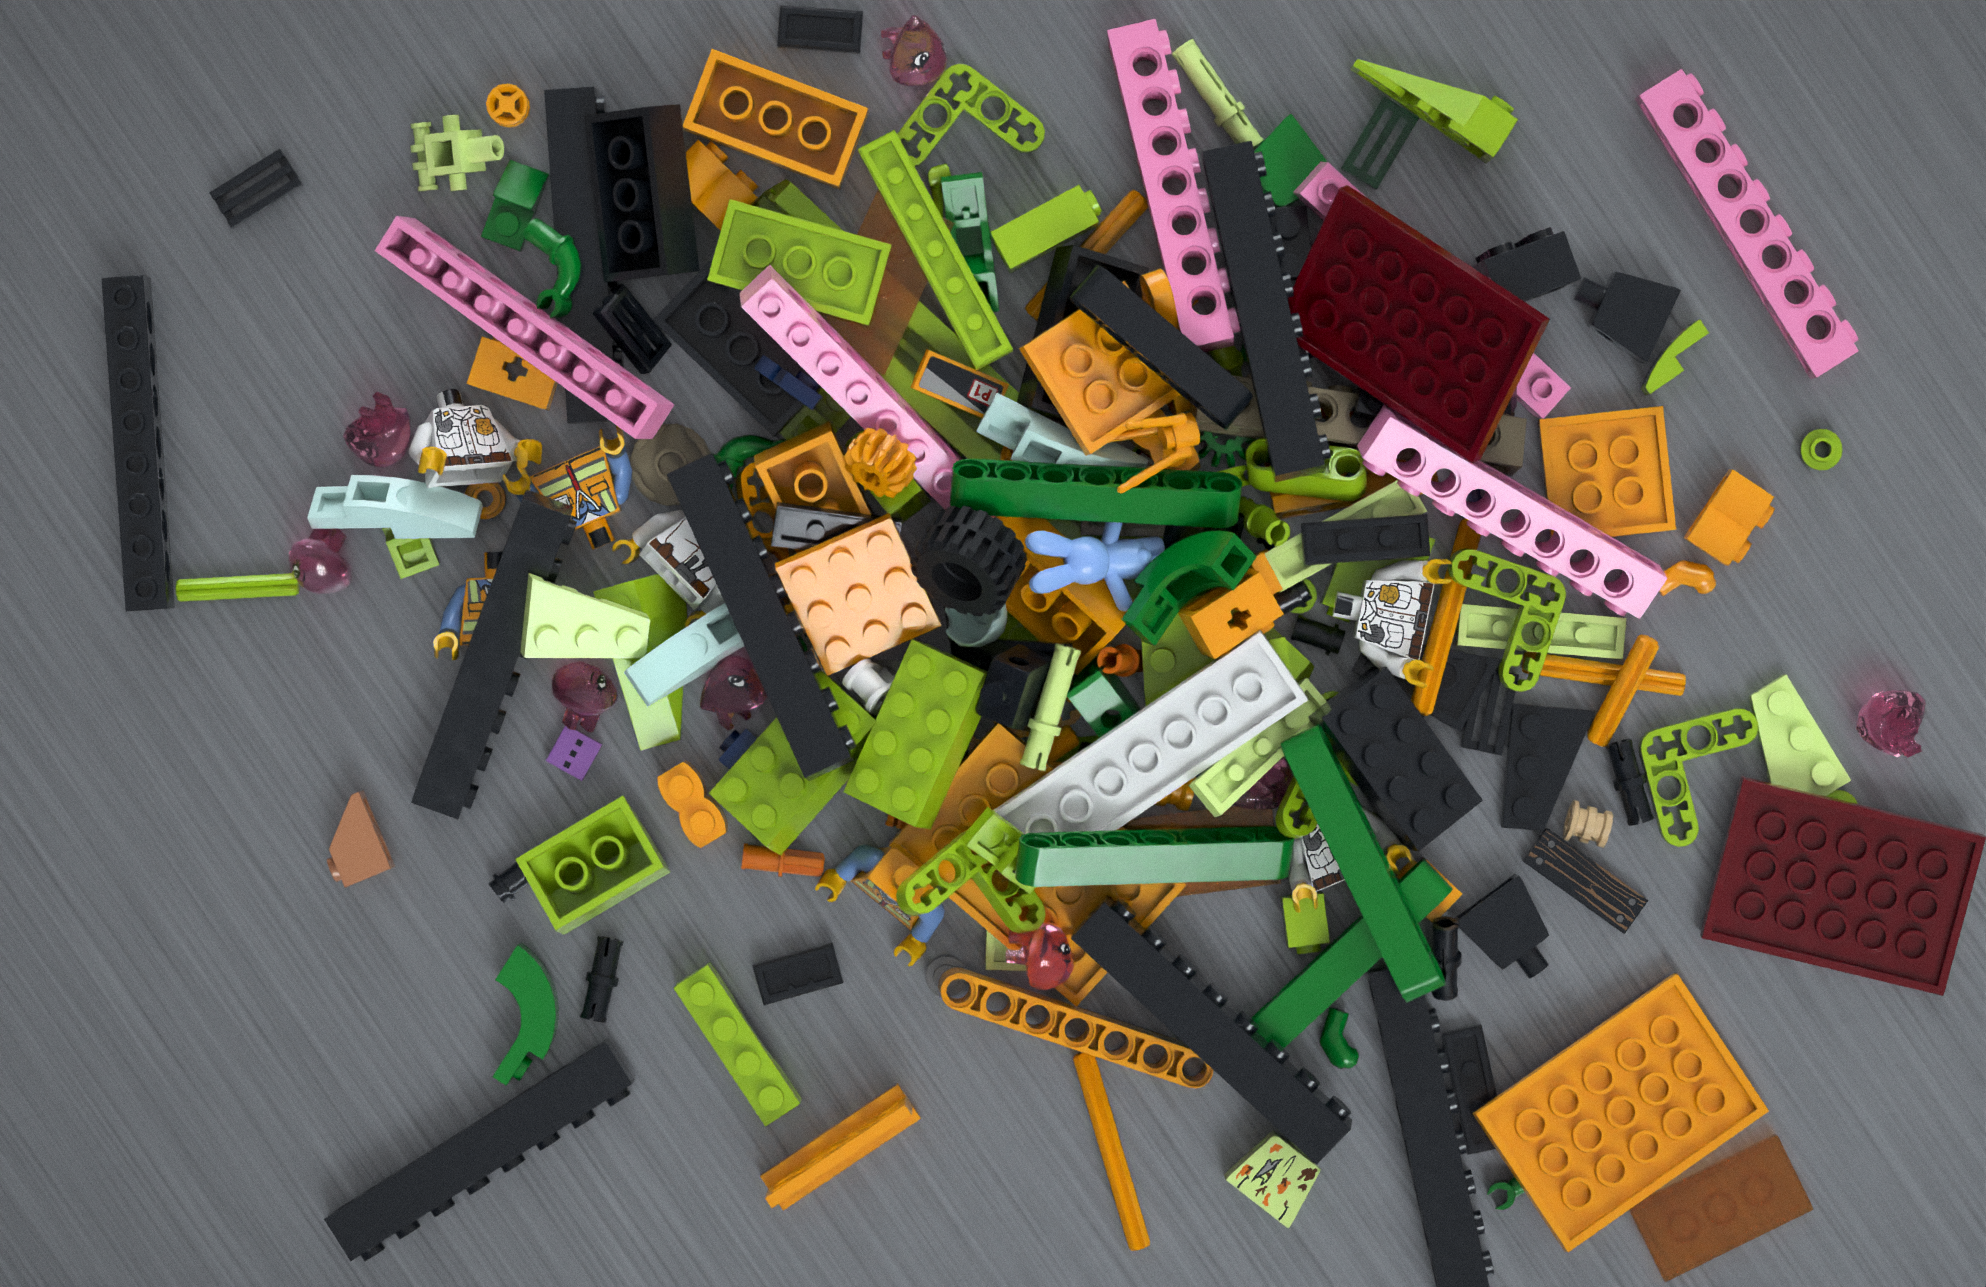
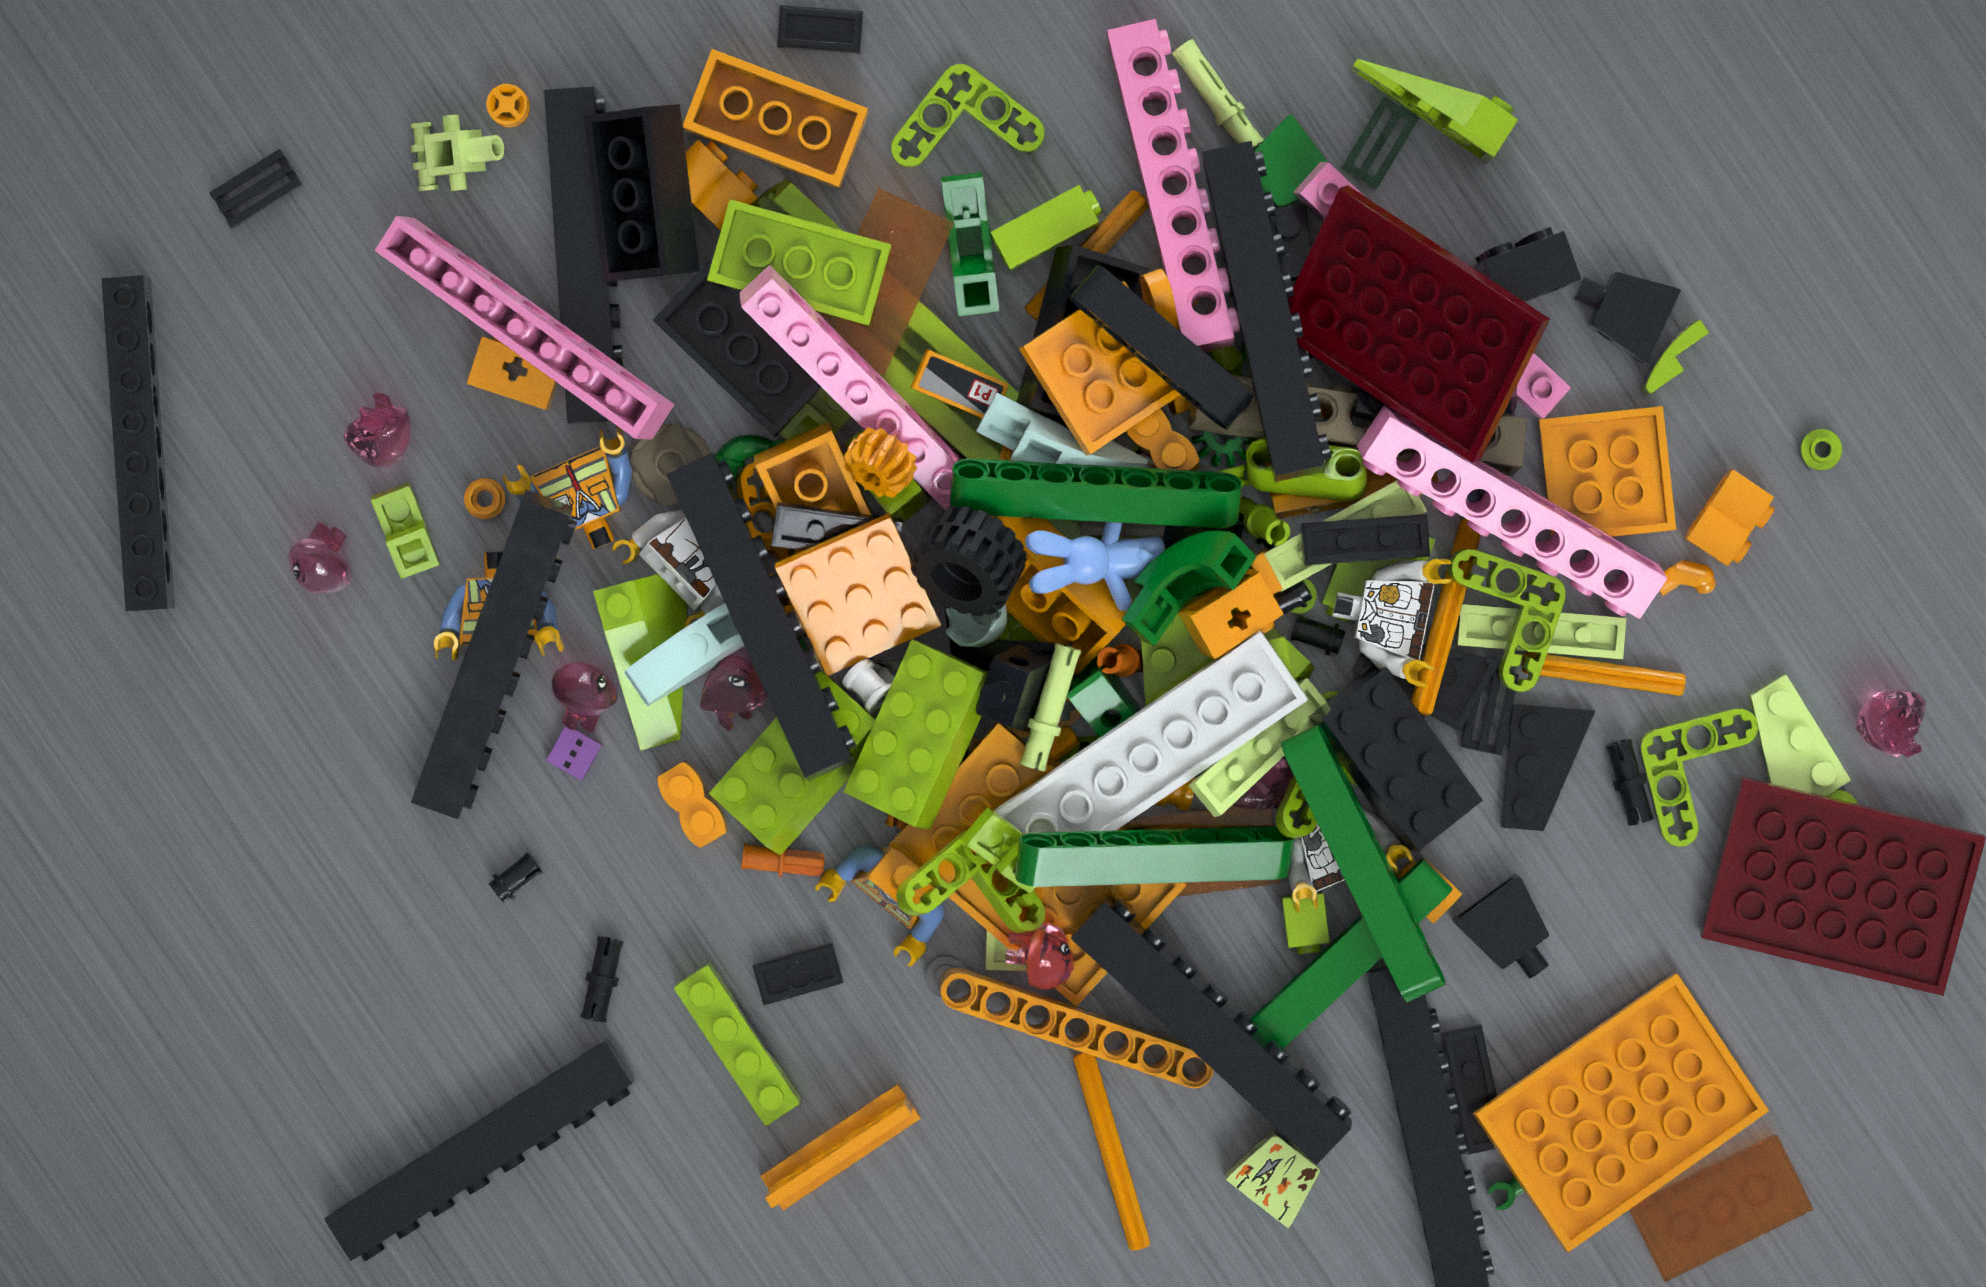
(236, 587): lime axle -> none
(358, 844): nougat slope -> none
(396, 504): light aqua slope -> none
(467, 445): torso -> none
(514, 204): green slope -> none
(539, 1009): green arch -> none
(563, 255): green piece -> none
(574, 625): yellowish green wing -> none
(592, 865): lime slope -> none
(627, 333): black tile -> none
(735, 746): dark blue plate -> none
(800, 386): dark blue plate -> none
(917, 53): clear pink piece -> none
(934, 178): lime hand -> none
(935, 250): lime tile -> none
(1175, 432): light orange plant -> none
(1334, 1043): green arm -> none
(1446, 937): black pin -> none
(1585, 880): black tile -> none
(1587, 824): tan bush -> none
(1622, 690): light orange axle -> none
(1725, 213): bright pink brick -> none

